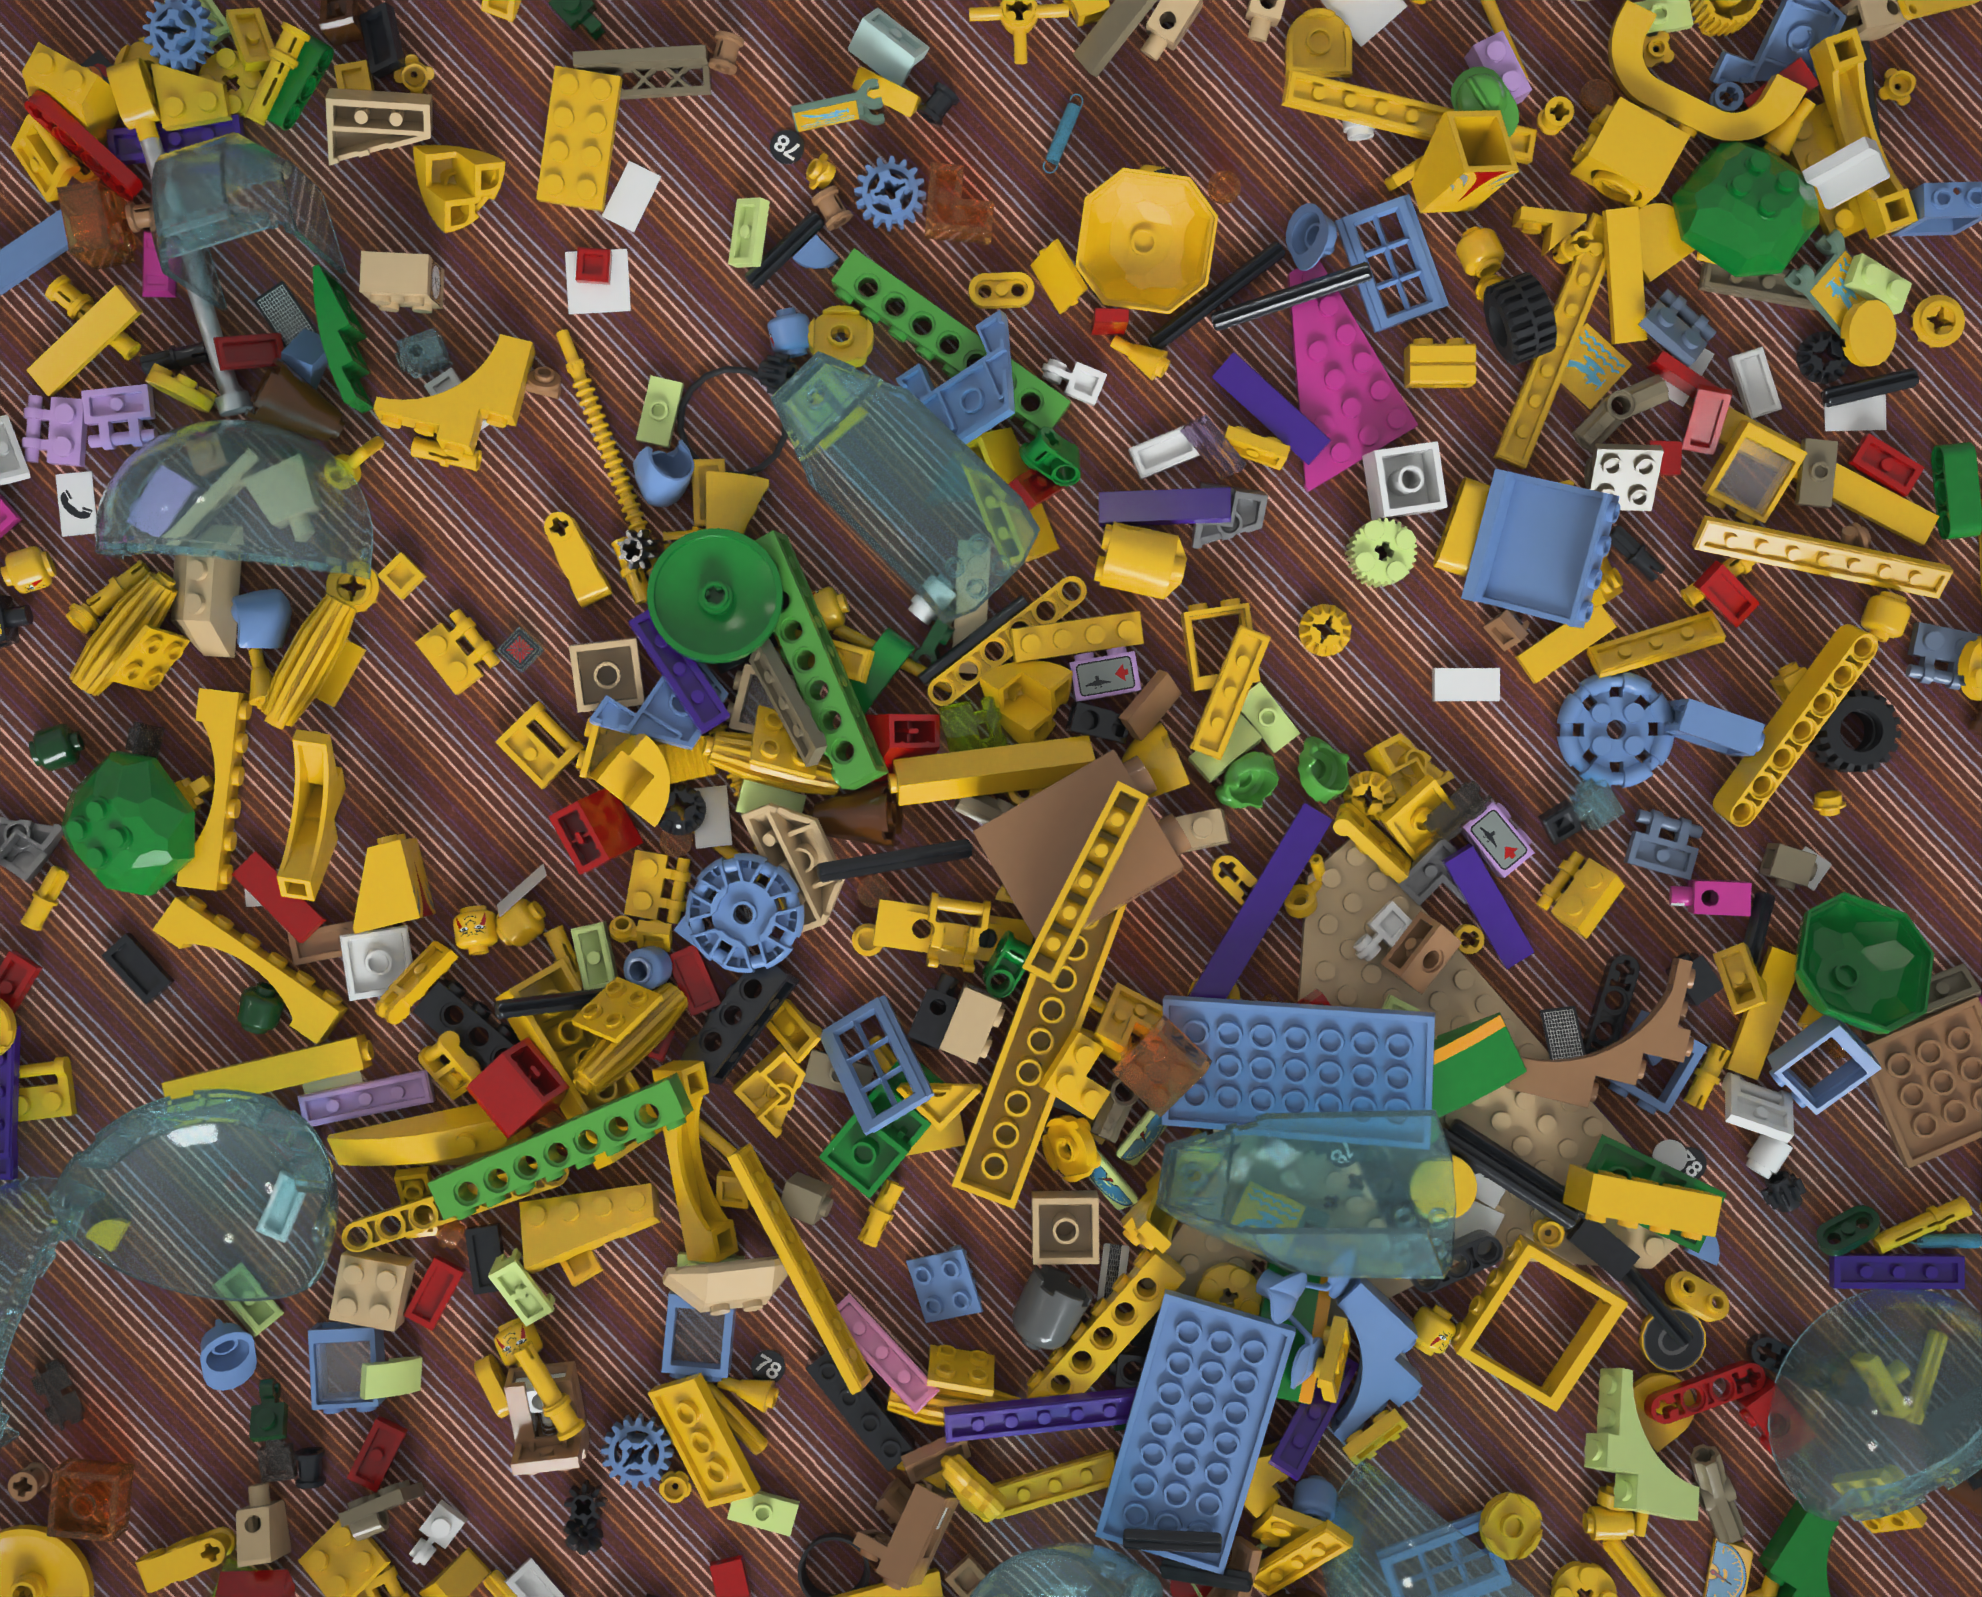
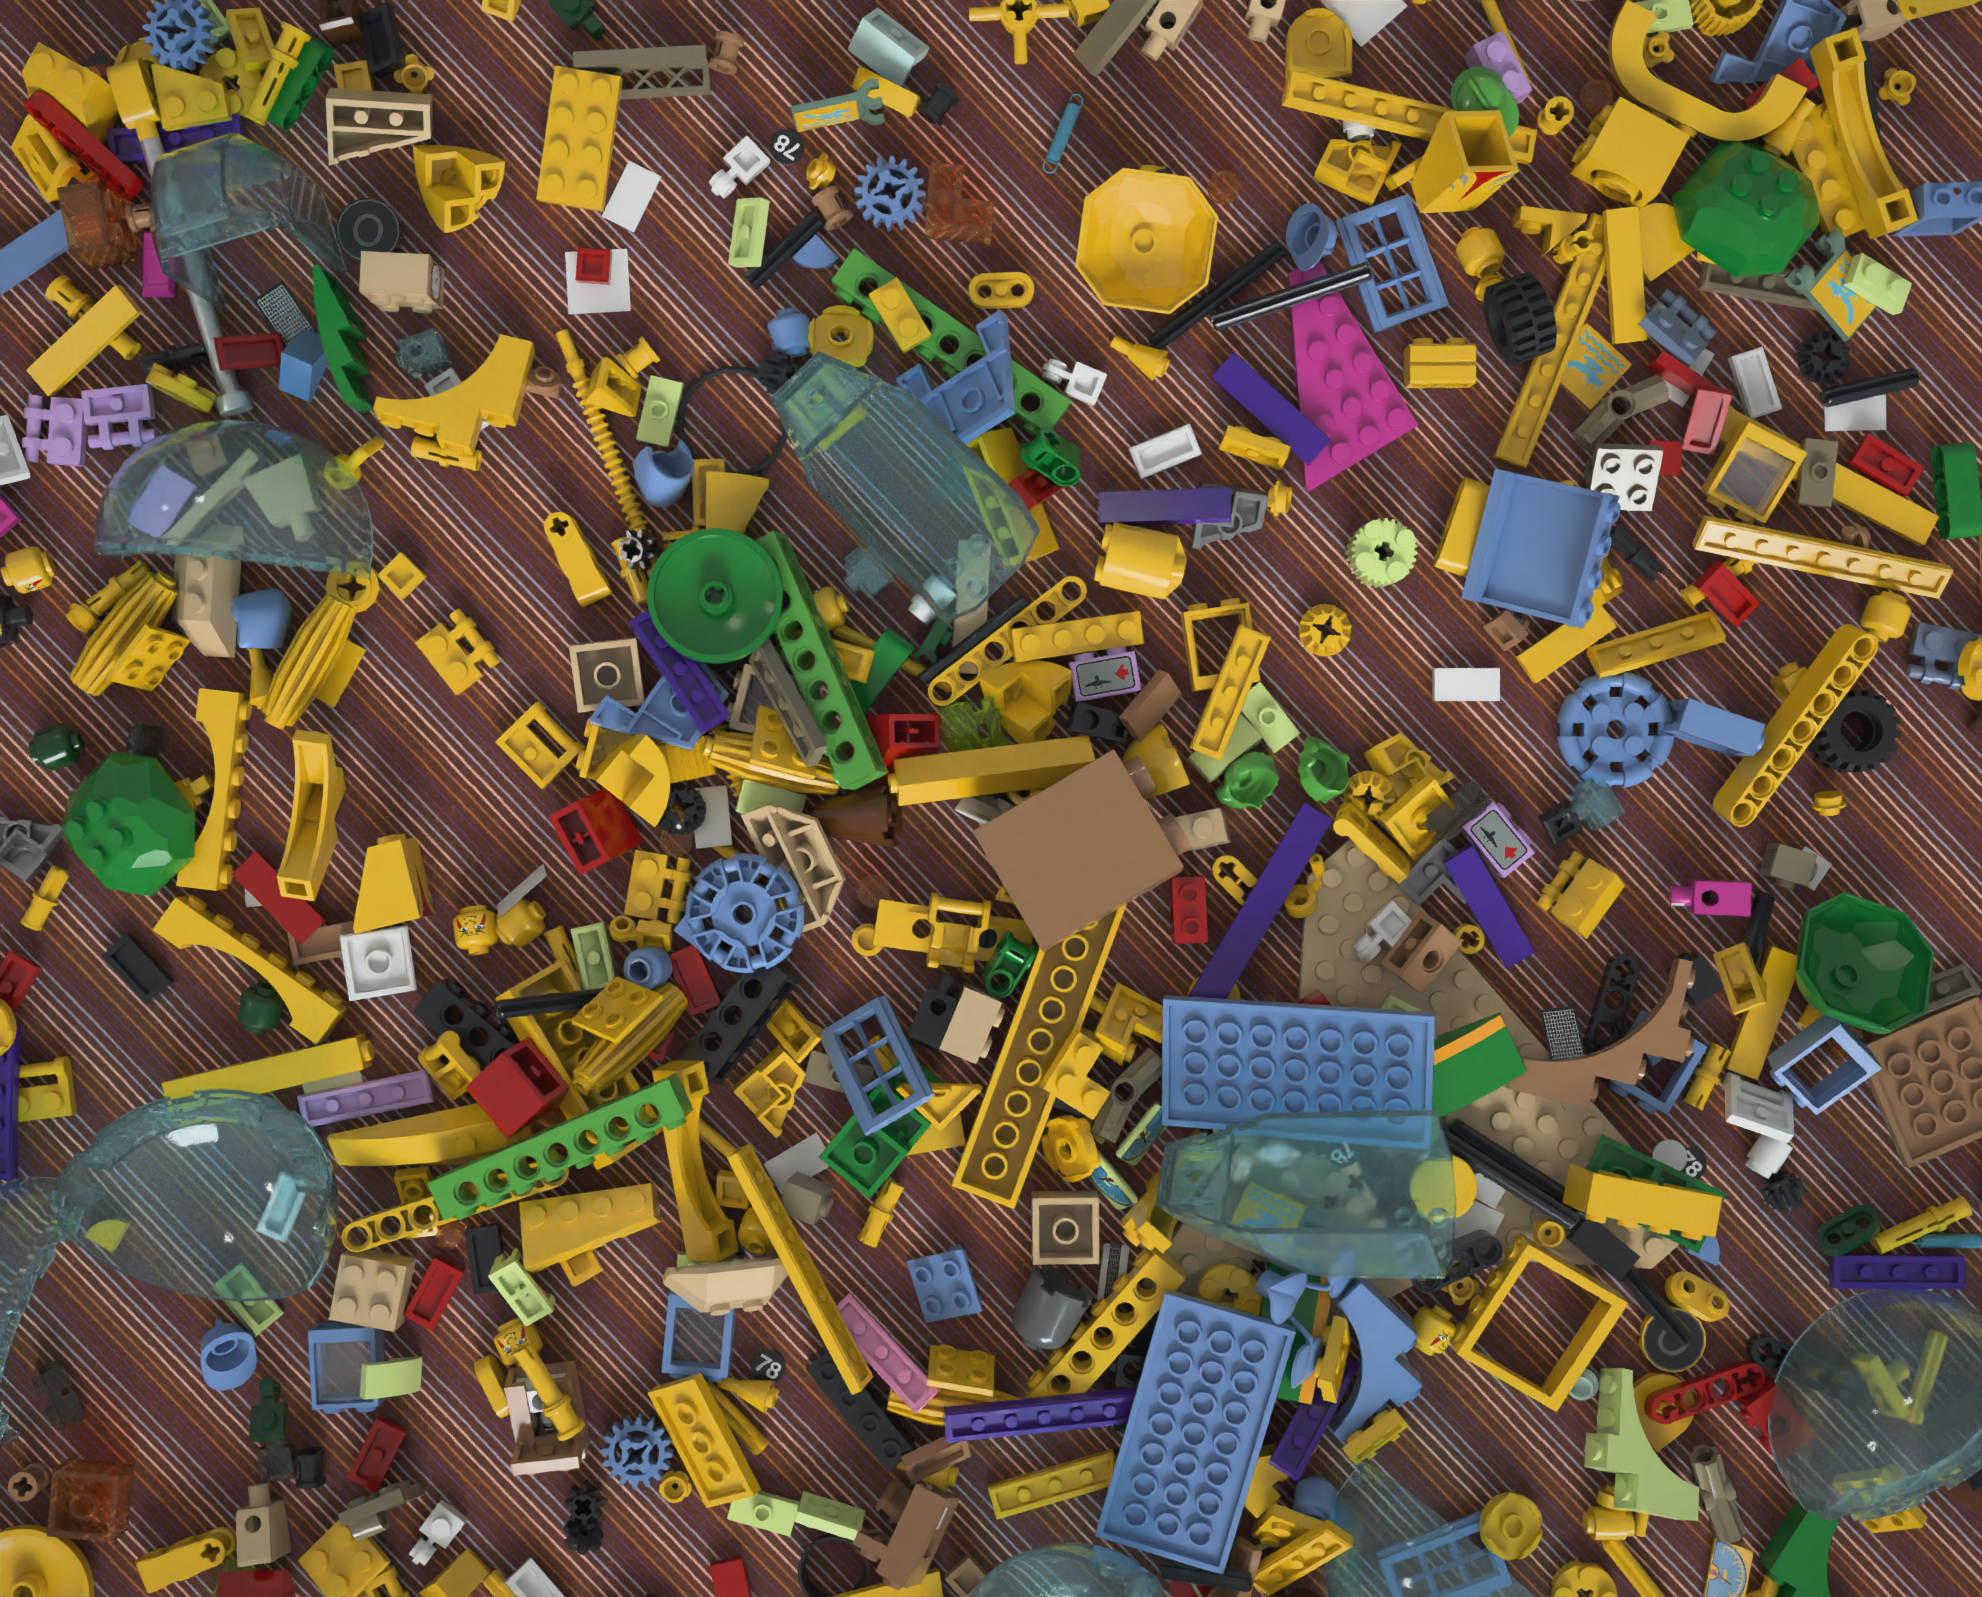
(76, 503): white sticker -> none
(294, 405): reddish brown cone -> none
(368, 226): none -> black tile
(414, 982): yellow hinge -> none
(520, 649): tile -> none
(613, 389): none -> yellow slope
(638, 358): none -> yellow bush
(744, 161): none -> white plate
(753, 1235): none -> yellow head
(801, 1158): none -> white sticker
(829, 1516): none -> yellowish green plate
(866, 573): none -> clear light blue brick
(894, 860): black axle -> none
(899, 315): none -> yellow plate
(972, 1489): yellow rock -> none
(1058, 276): yellow piece -> none
(1085, 882): yellow brick -> none
(1109, 321): red tile -> none
(1162, 1066): clear orange brick -> none
(1172, 1540): black axle -> none
(1188, 909): none -> red brick
(1213, 447): tile -> none
(1279, 498): none -> yellow plate
(1356, 167): none -> yellow slope
(1404, 480): white brick -> none
(1460, 1295): none -> yellow plate
(1586, 1386): none -> light aqua plate
(1659, 854): sand blue plate -> none
(1735, 92): medium blue bush -> none
(1847, 172): white panel -> none
(1868, 333): yellow tile -> none
(1949, 313): yellow gear -> none

